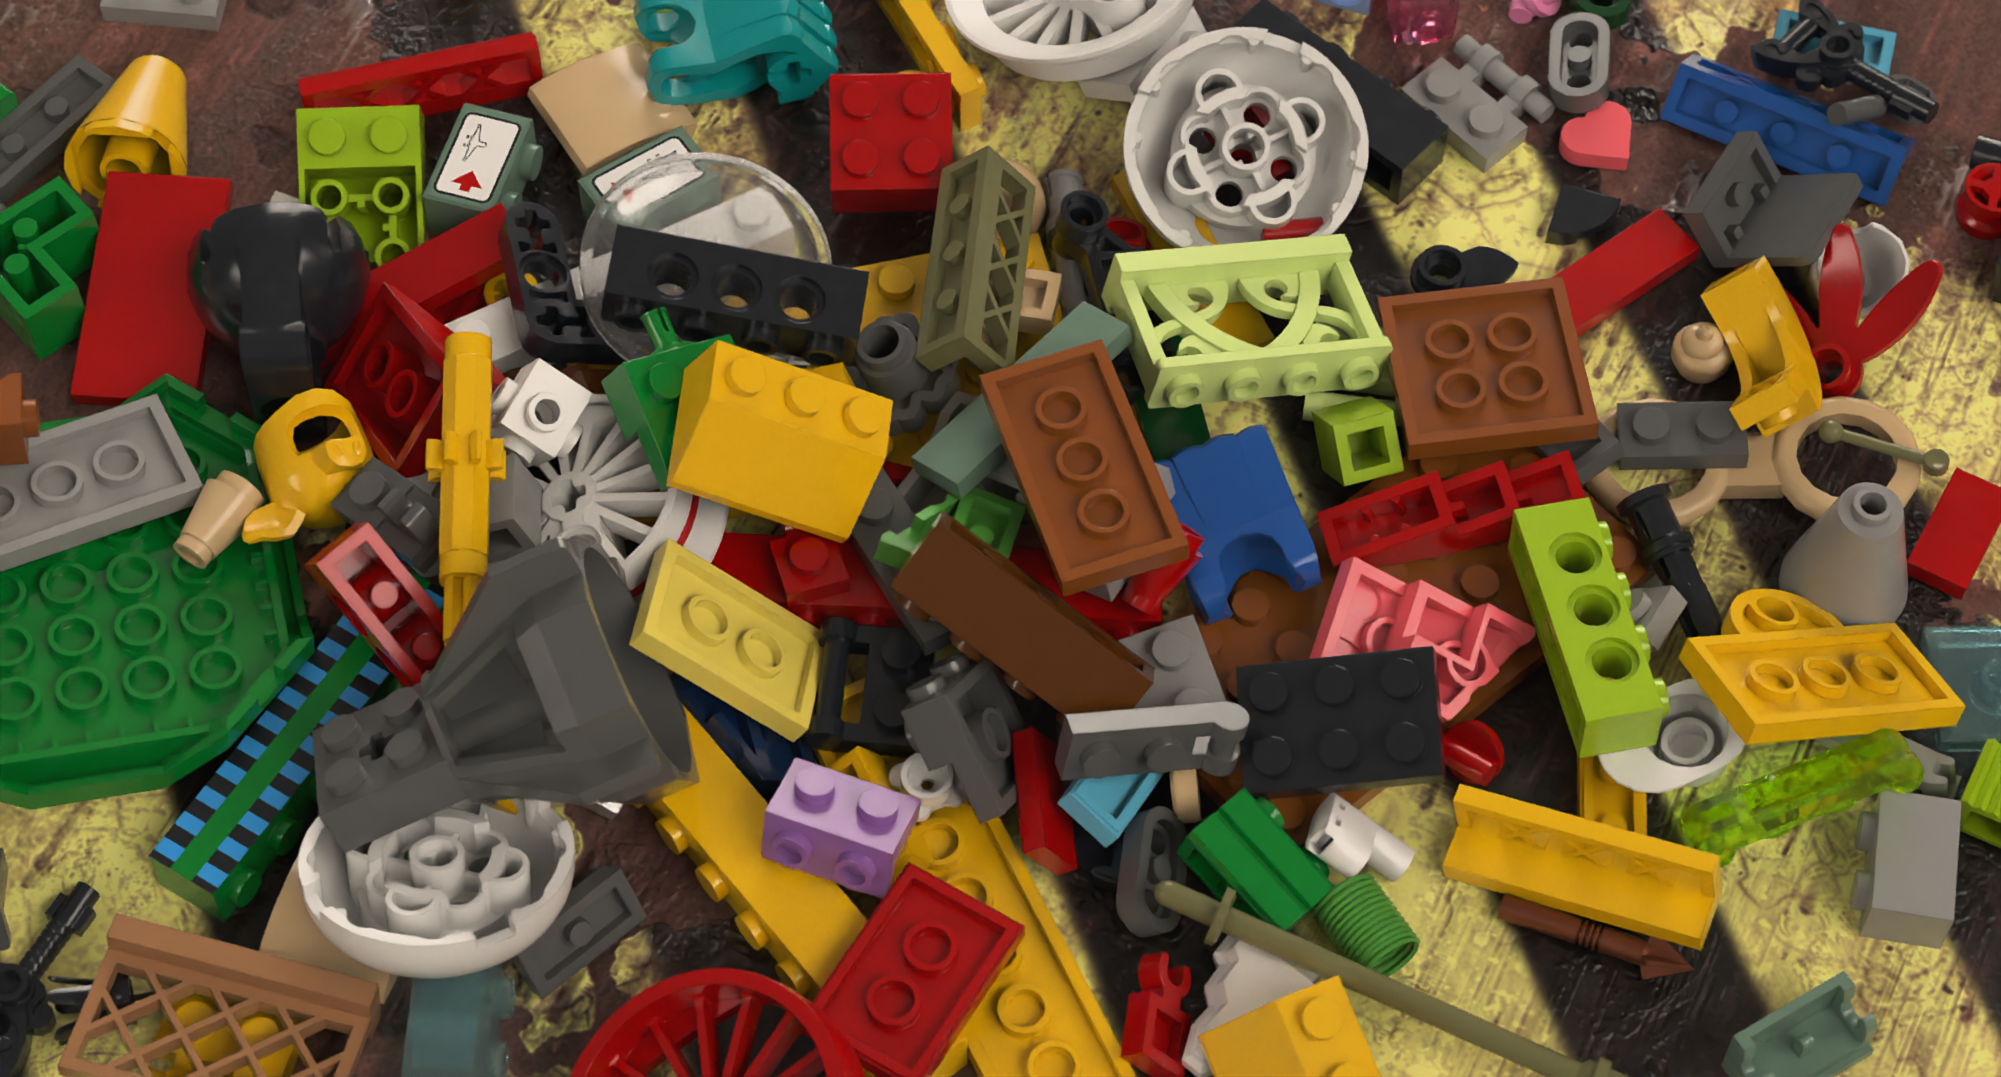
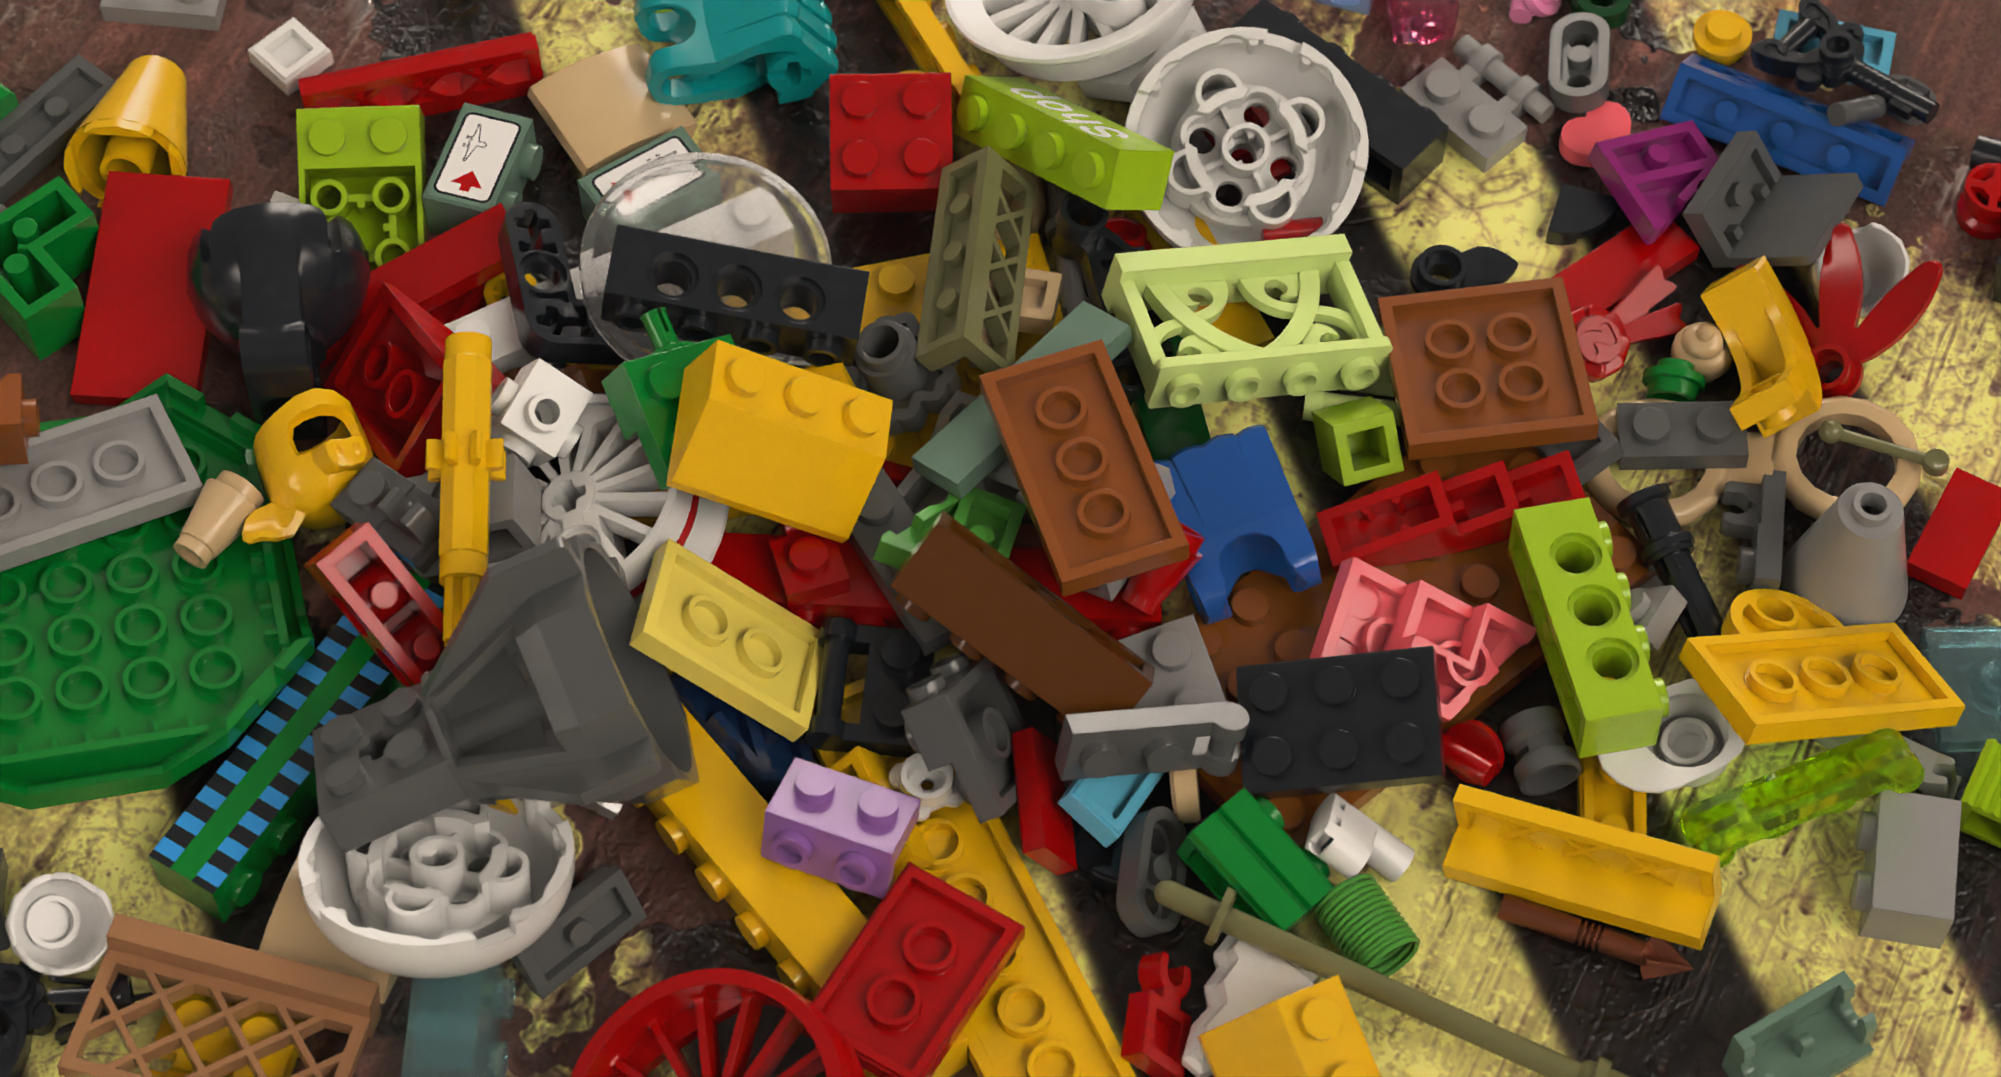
(59, 924): none -> white hair
(289, 55): none -> white tile
(1063, 143): none -> lime brick
(1540, 751): none -> dark grey wheel
(1608, 335): none -> red piece
(1654, 173): none -> magenta wing
(1673, 380): none -> green plate
(1722, 36): none -> yellow plate
(1762, 524): none -> dark grey plate

